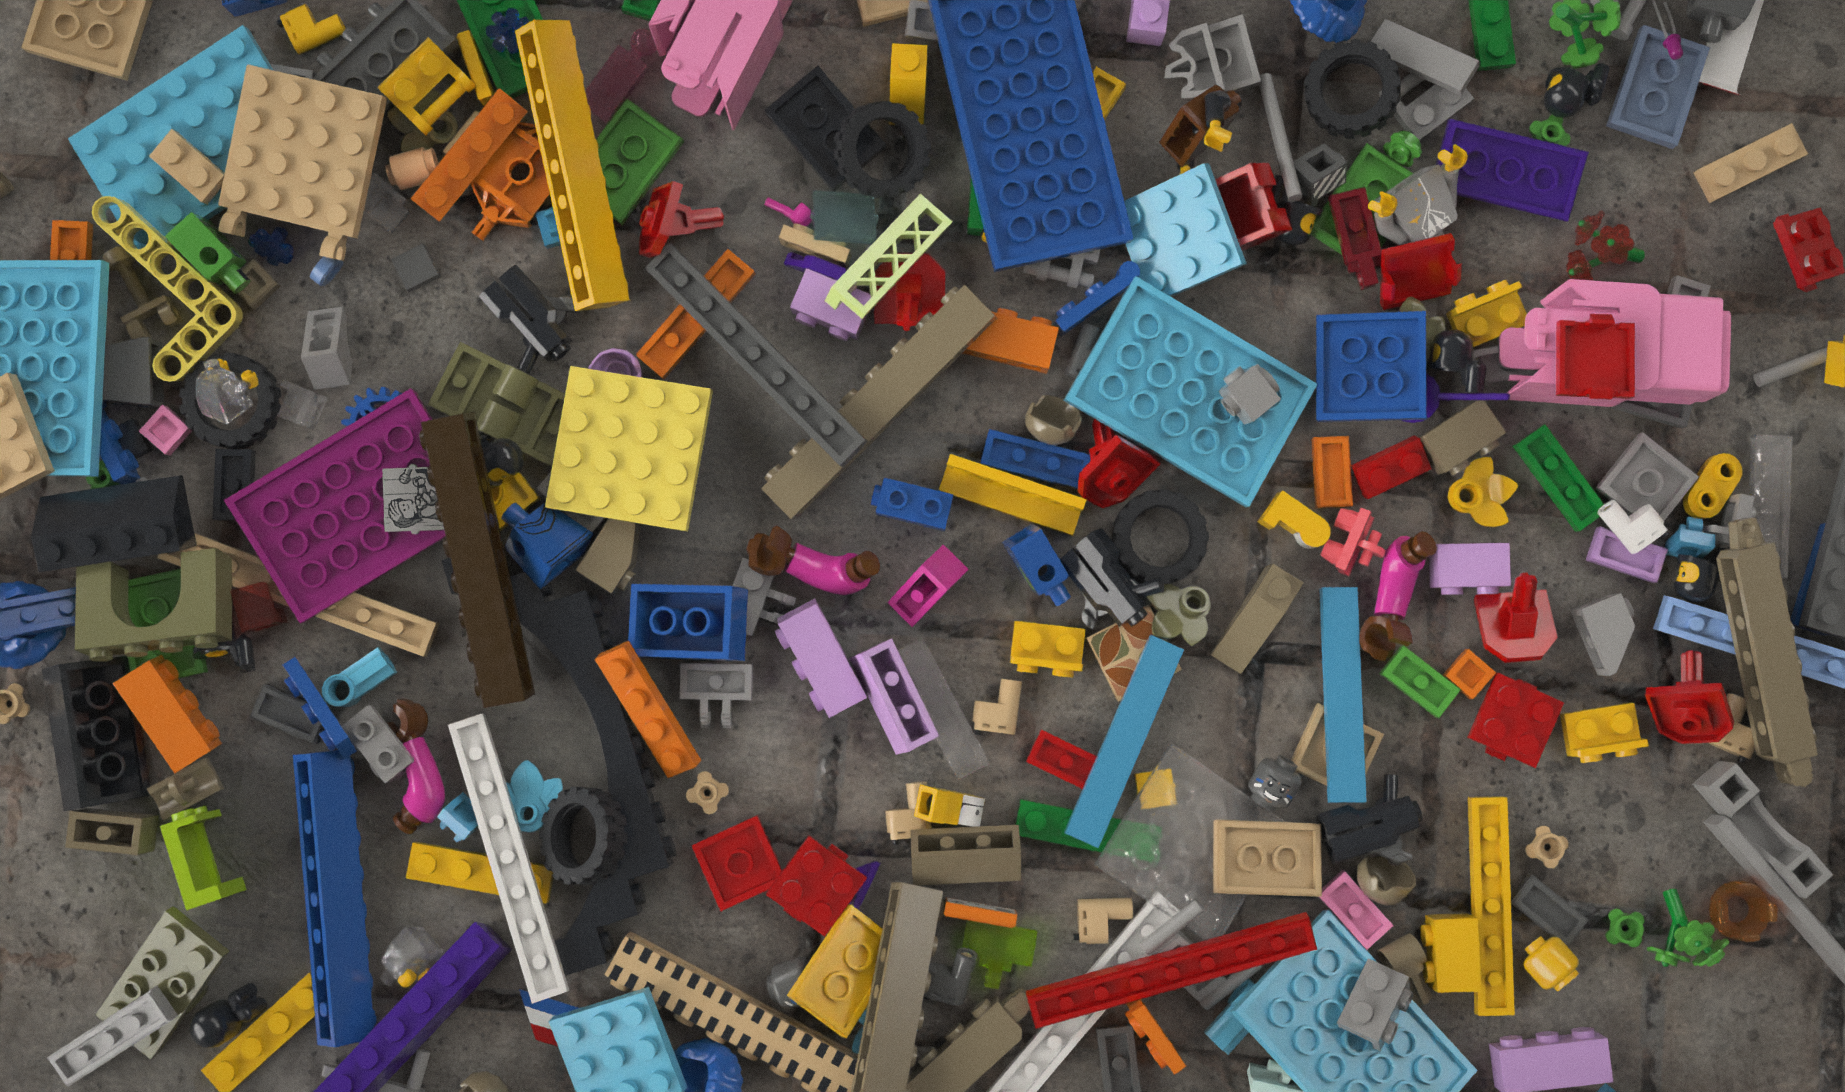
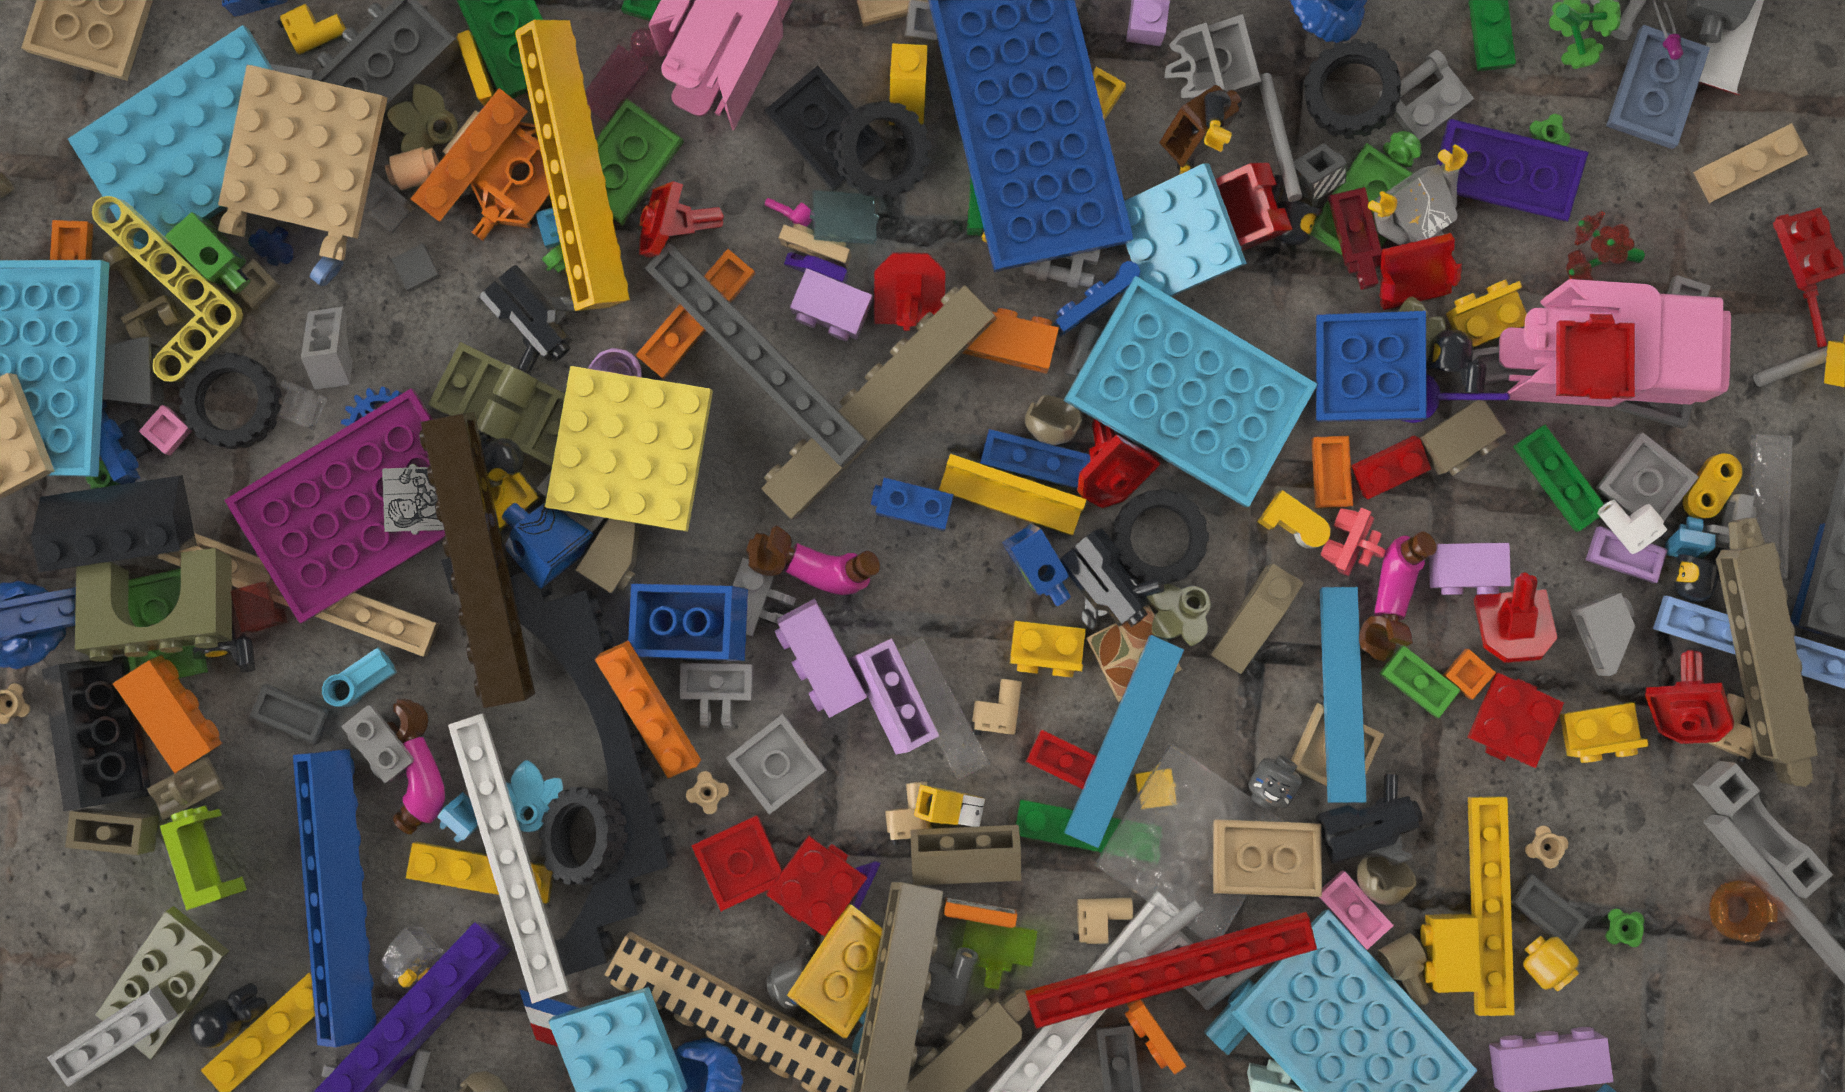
(188, 166): tan plate -> none
(221, 393): clear piece -> none
(232, 473): black plate -> none
(317, 709): blue plate -> none
(417, 77): yellow plate -> none
(504, 30): clear blue plant -> none
(555, 259): none -> bright green plate
(776, 764): none -> light grey plate
(879, 252): yellowish green fence -> none
(927, 585): dark pink slope -> none
(1249, 393): light grey brick -> none
(1376, 1004): light grey bracket -> none
(1426, 57): light grey tile -> none
(1486, 493): yellow plate -> none
(1569, 89): black piece -> none
(1690, 937): bright green plant -> none
(1816, 317): none -> red piece

